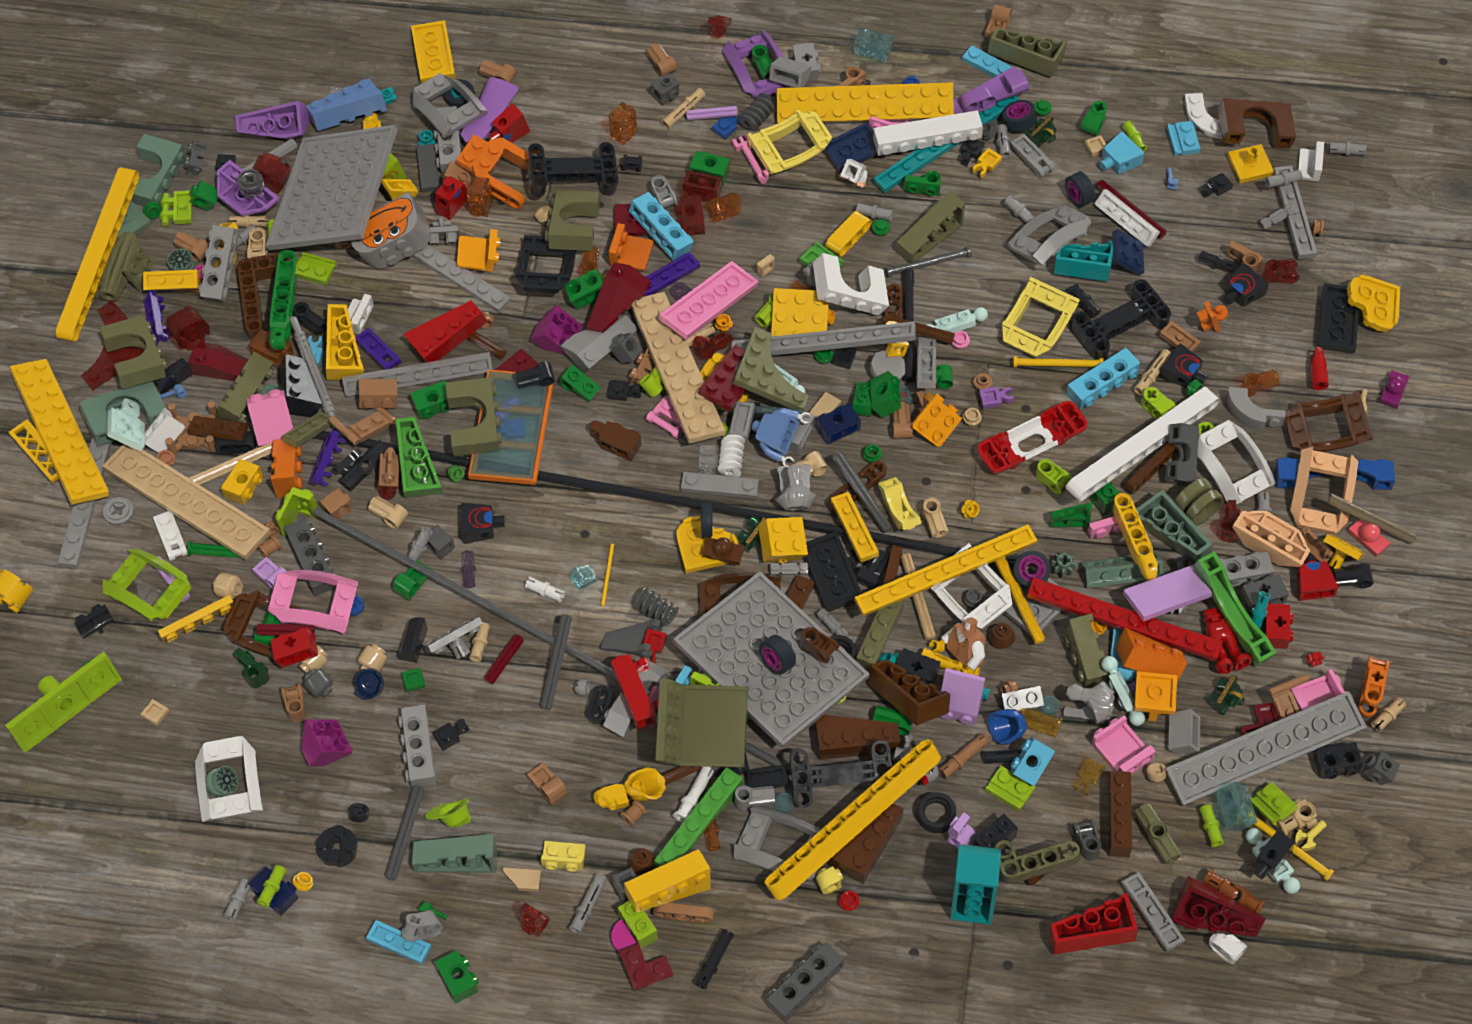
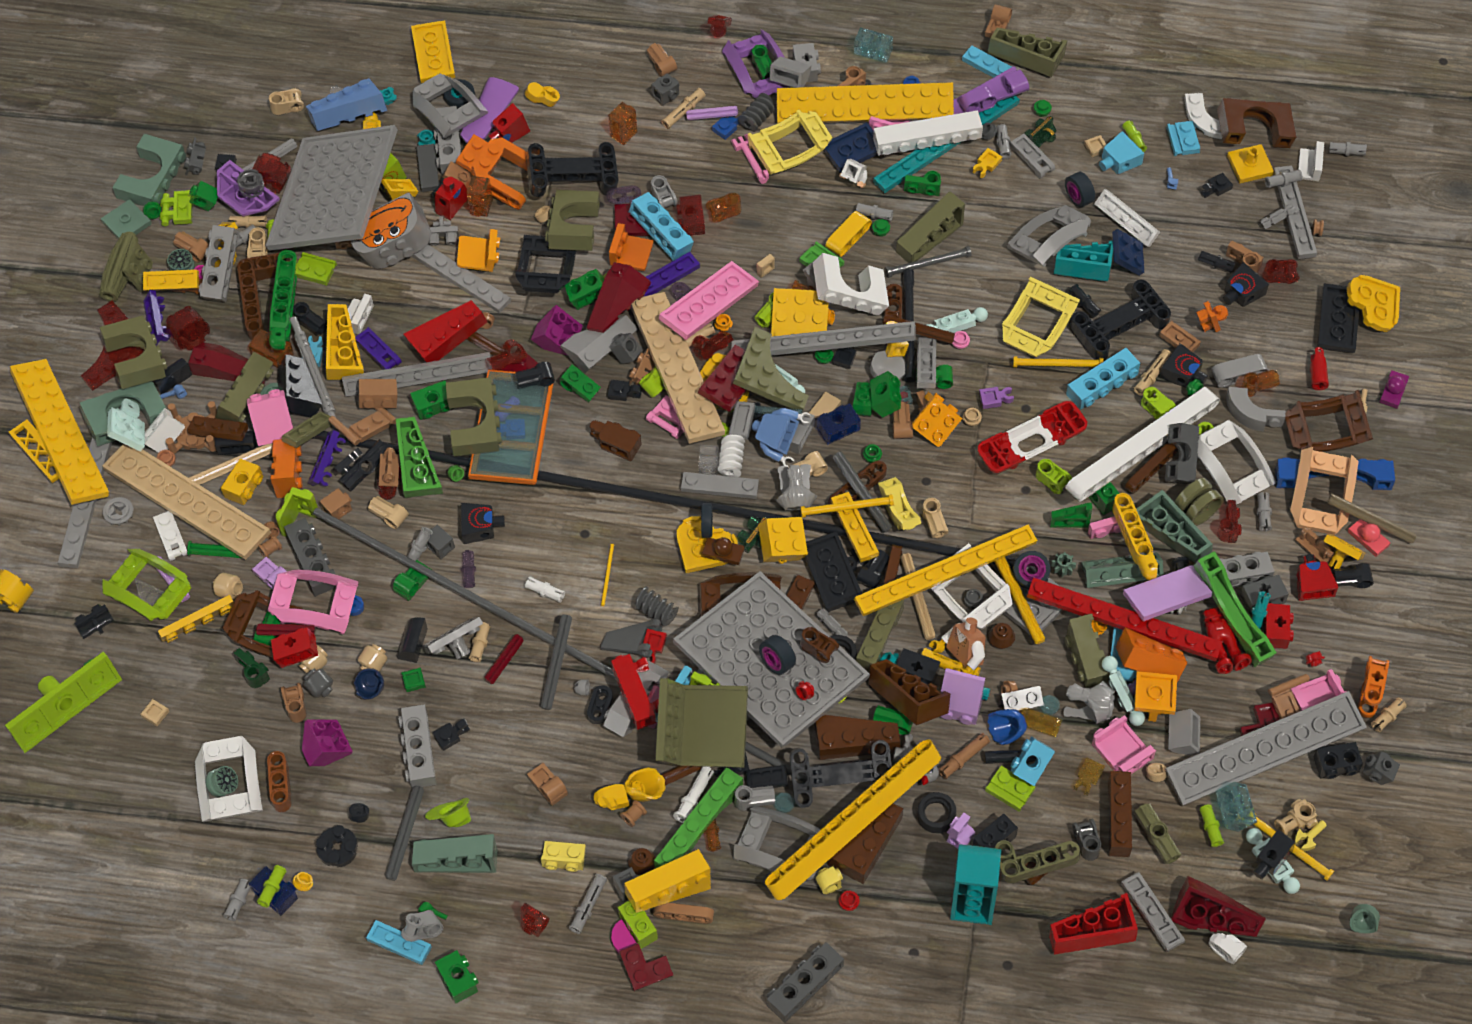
(97, 254): yellow beam -> none
(274, 774): none -> dark orange beam
(278, 121): medium lavender wedge -> none
(284, 102): none -> tan piece
(498, 71): medium nougat piece -> none
(500, 360): none -> clear red plate
(524, 878): tan tile -> none
(540, 94): none -> yellow piece
(582, 576): clear light blue slope -> none
(590, 260): clear orange piece -> none
(623, 190): none -> clear purple beam
(632, 162): black bush -> none
(702, 184): clear red brick -> none
(710, 966): black pin -> none
(711, 165): green brick -> none
(789, 568): light grey axle -> none
(805, 690): none -> red plate
(847, 506): none -> yellow bar
(970, 150): black plate -> none
(970, 509): yellow plate -> none
(982, 385): medium nougat plate -> none
(1019, 115): black wheel -> none
(1019, 210): light grey pin -> none
(1095, 118): green piece -> none
(1101, 185): dark red axle -> none
(1229, 697): clear green hips -> none
(1233, 371): none -> light grey beam
(1233, 890): dark orange piece -> none
(1269, 534): light nougat wedge -> none
(1273, 803): lime plate -> none
(1364, 919): none -> sand green piece

